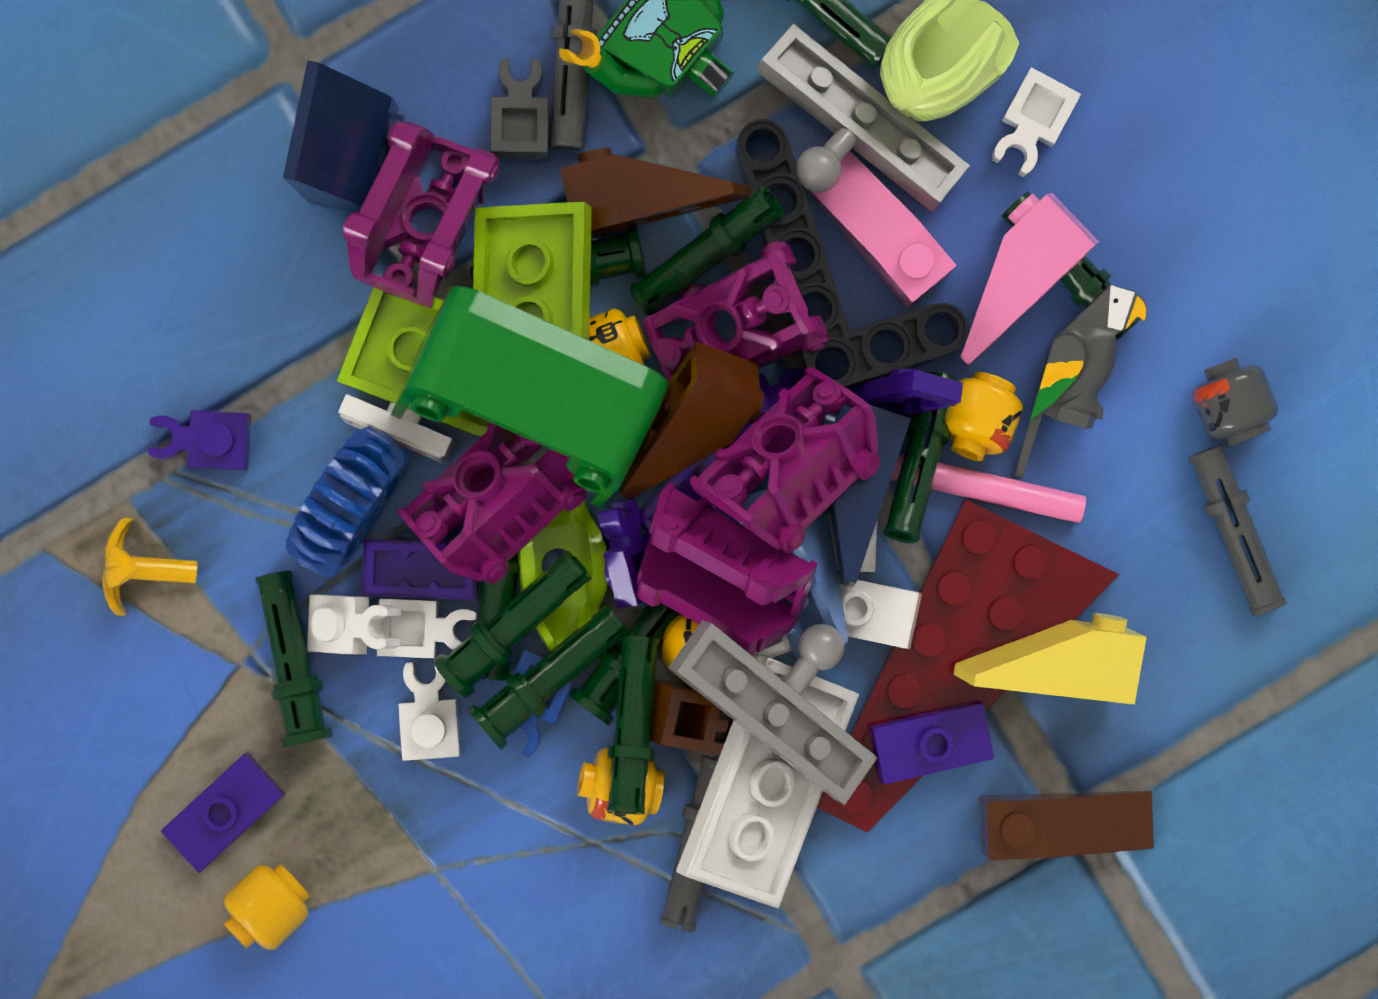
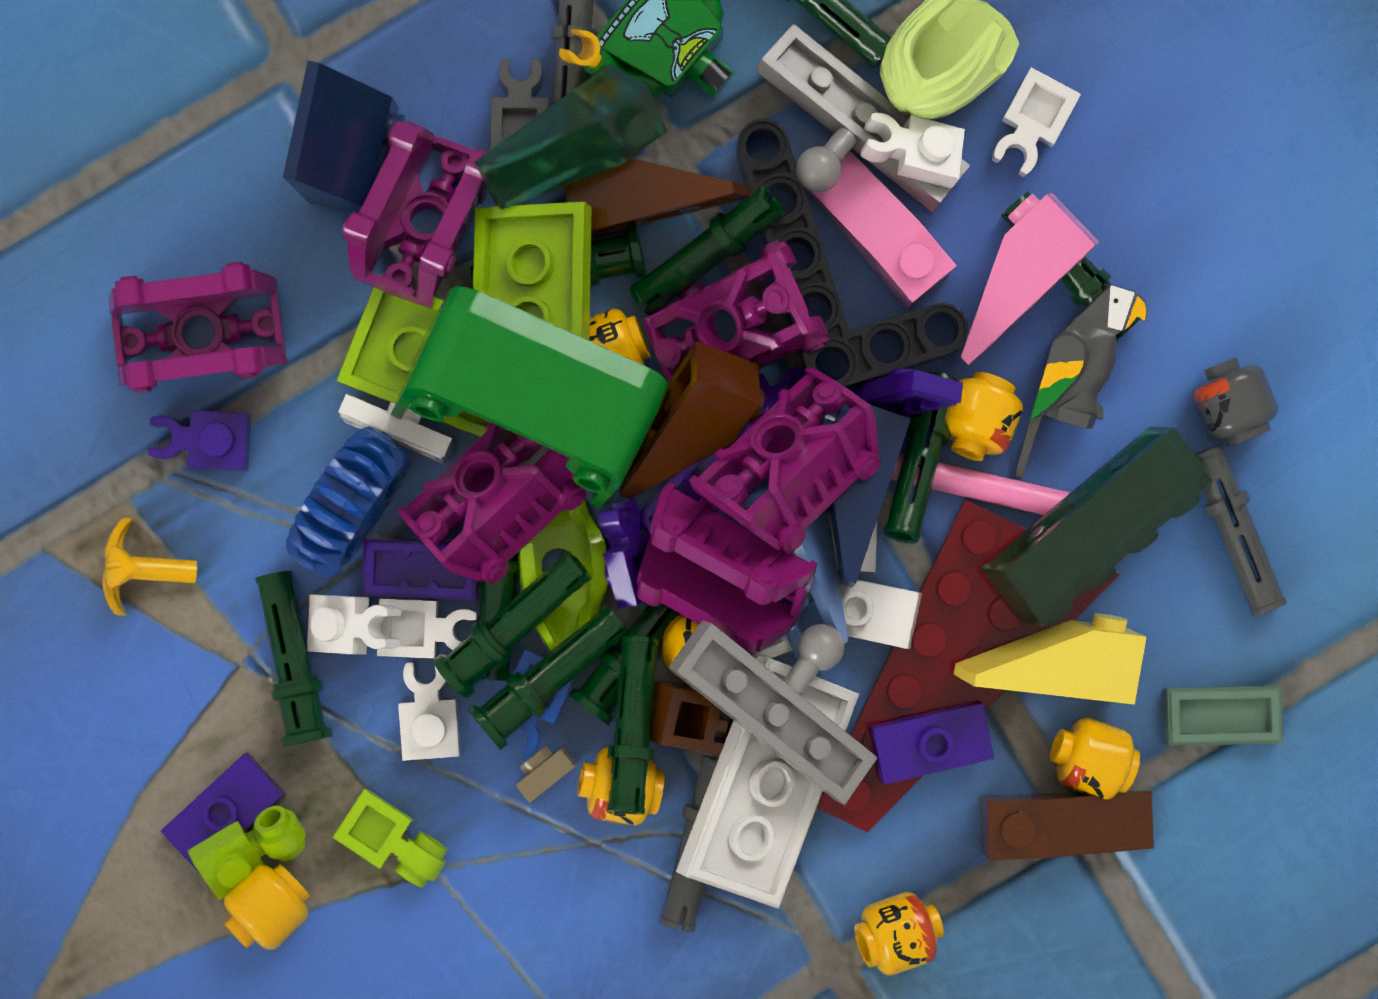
(181, 302): none -> magenta piece
(233, 853): none -> lime plate
(377, 830): none -> lime plate
(543, 771): none -> dark tan plate
(574, 139): none -> clear green slope
(898, 933): none -> yellow head
(923, 147): none -> white plate
(1095, 758): none -> yellow head
(1098, 526): none -> clear green brick
(1223, 715): none -> sand green tile

